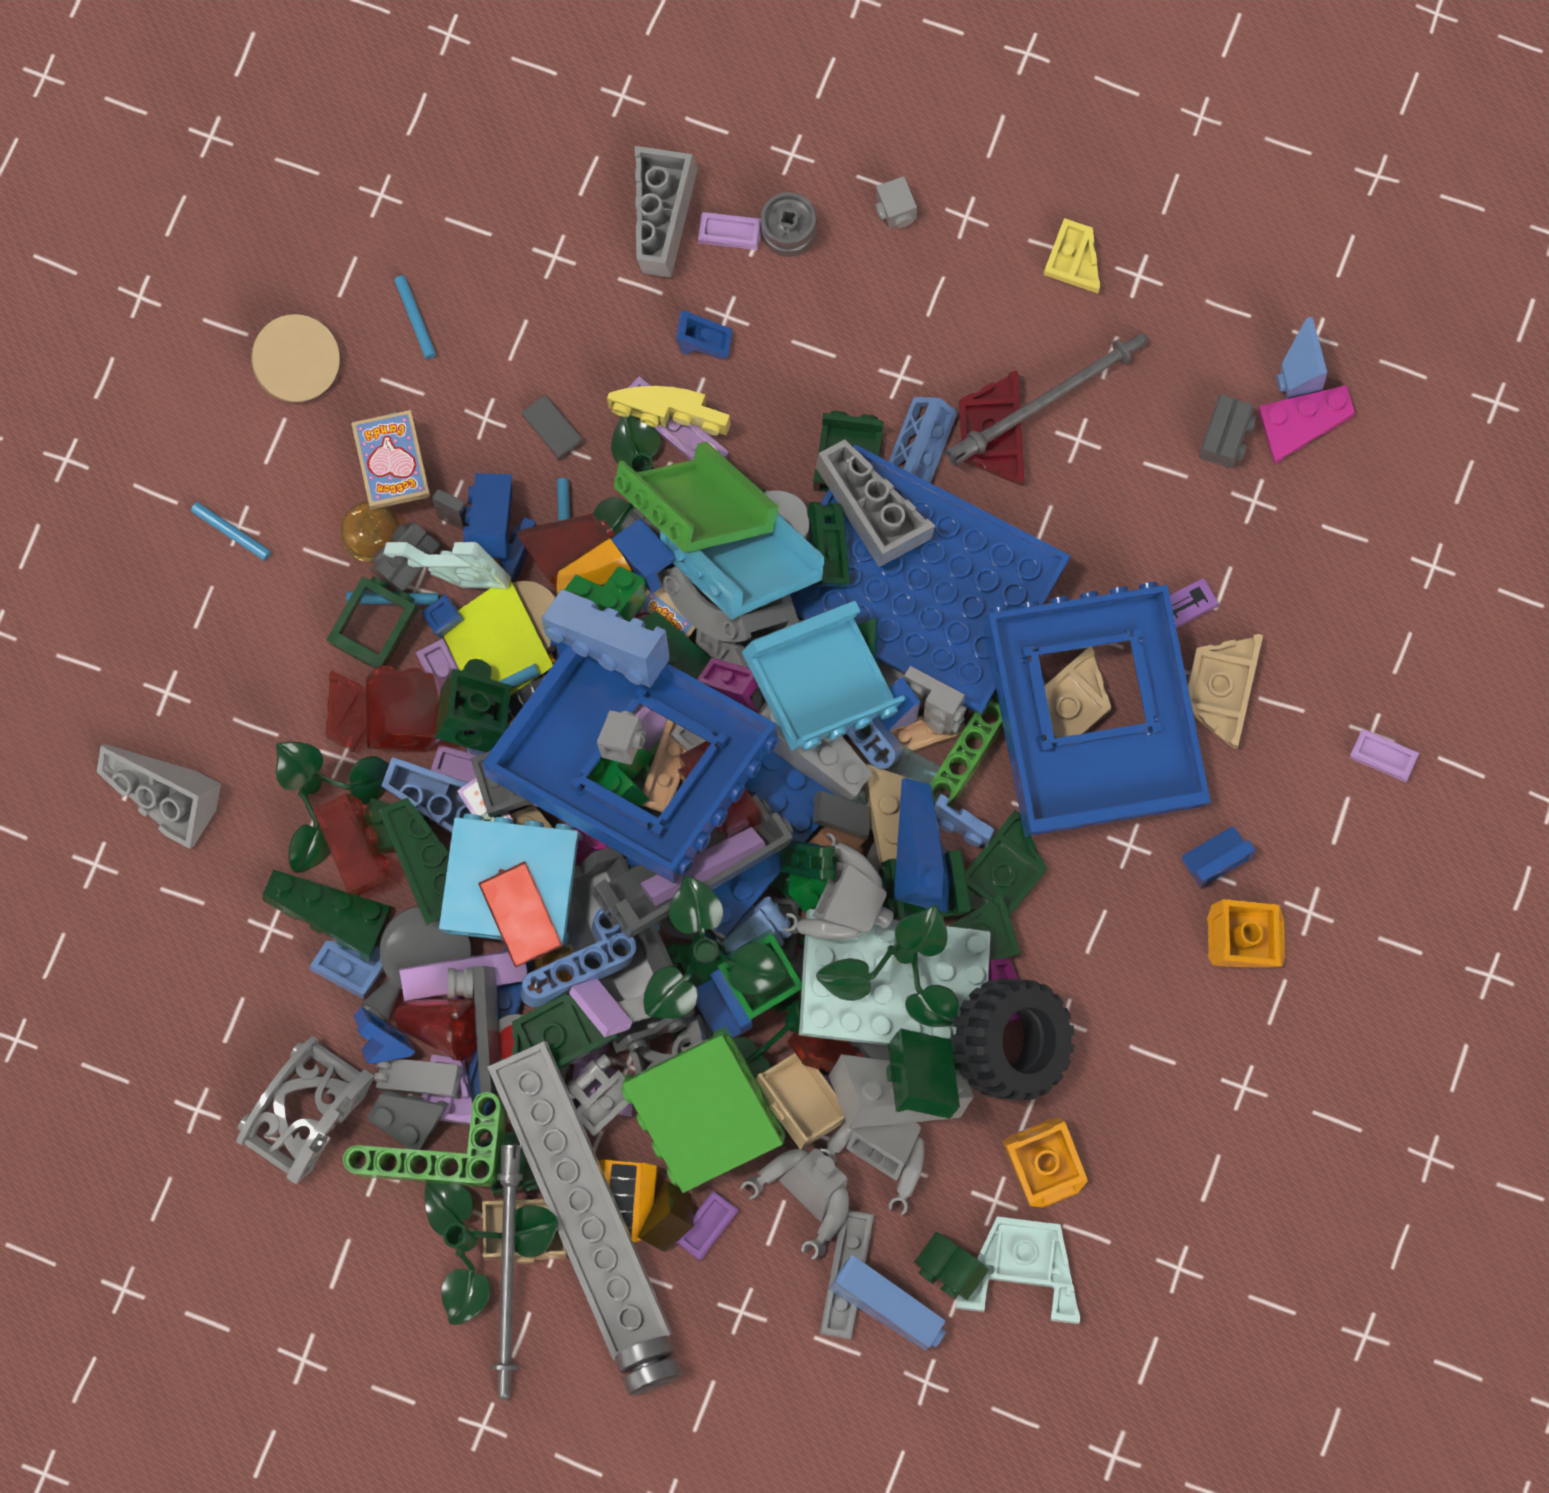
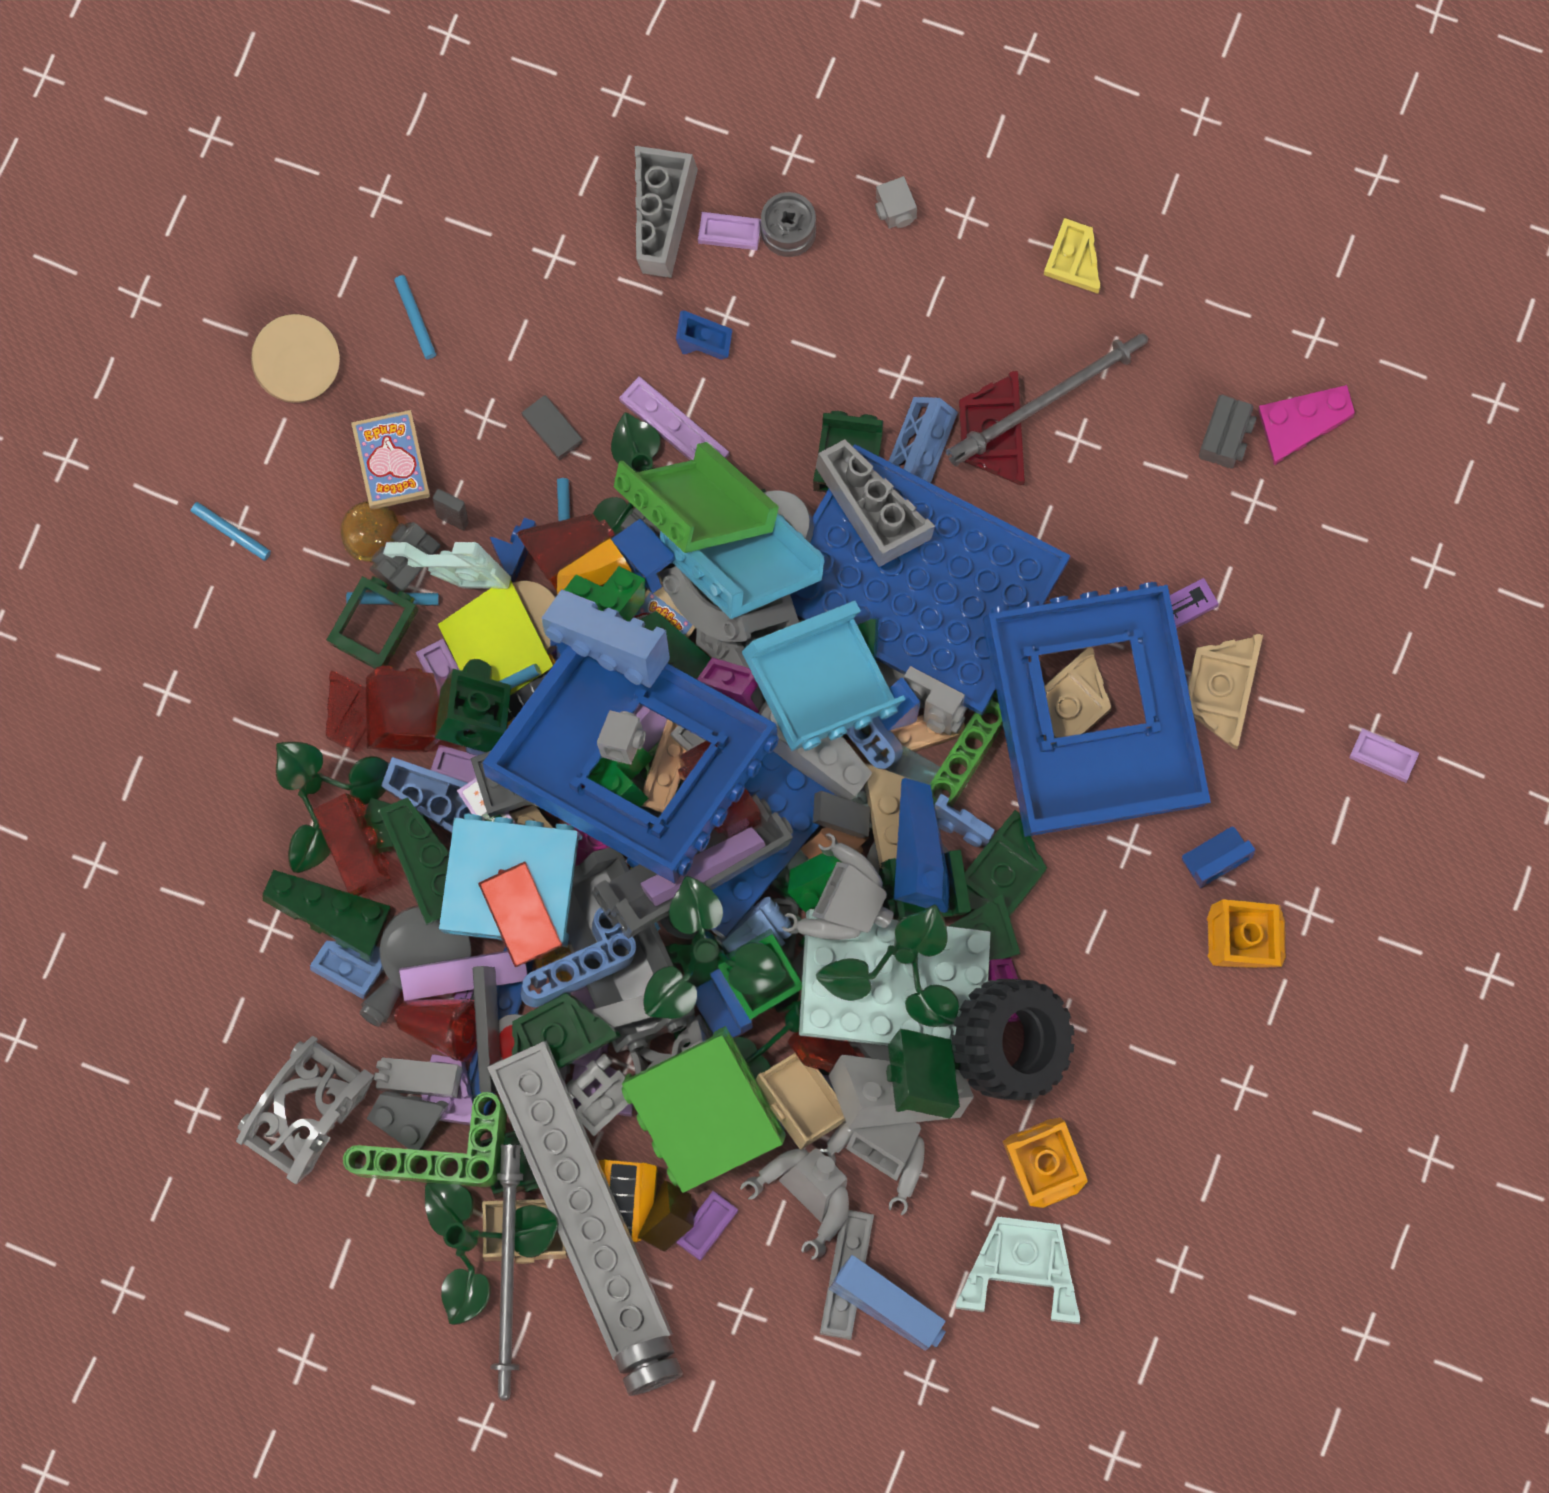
(170, 794): light grey wedge -> none
(384, 1040): blue slope -> none
(442, 616): blue tile -> none
(460, 983): light grey wheel -> none
(489, 513): blue brick -> none
(600, 1007): lavender tile -> none
(658, 403): light yellow slope -> none
(808, 860): dark green plate -> none
(831, 542): dark green plate -> none
(950, 1266): dark green brick -> none
(1303, 366): medium blue slope -> none

